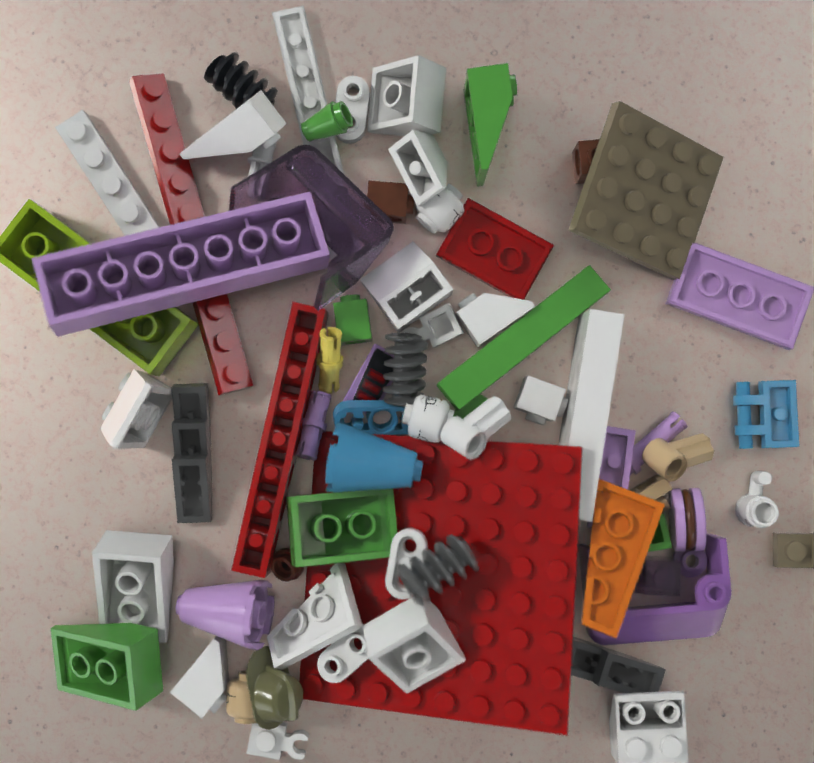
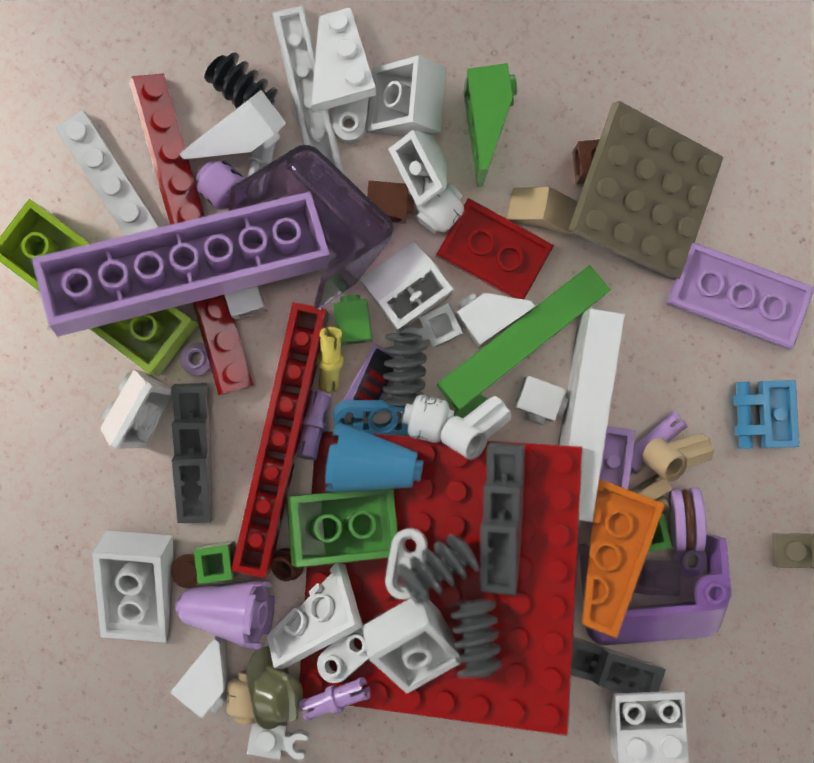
(108, 662): bright green slope -> none
(184, 571): none -> copper plate
(185, 359): none -> lavender plate
(215, 562): none -> bright green brick
(216, 182): none -> lavender head
(246, 302): none -> white brick
(328, 122): bright green cone -> none
(334, 699): none -> lavender pin
(340, 63): none -> white wing
(477, 638): none -> dark grey piece
(502, 518): none -> dark grey slope
(541, 208): none -> tan slope
(754, 508): white piece -> none

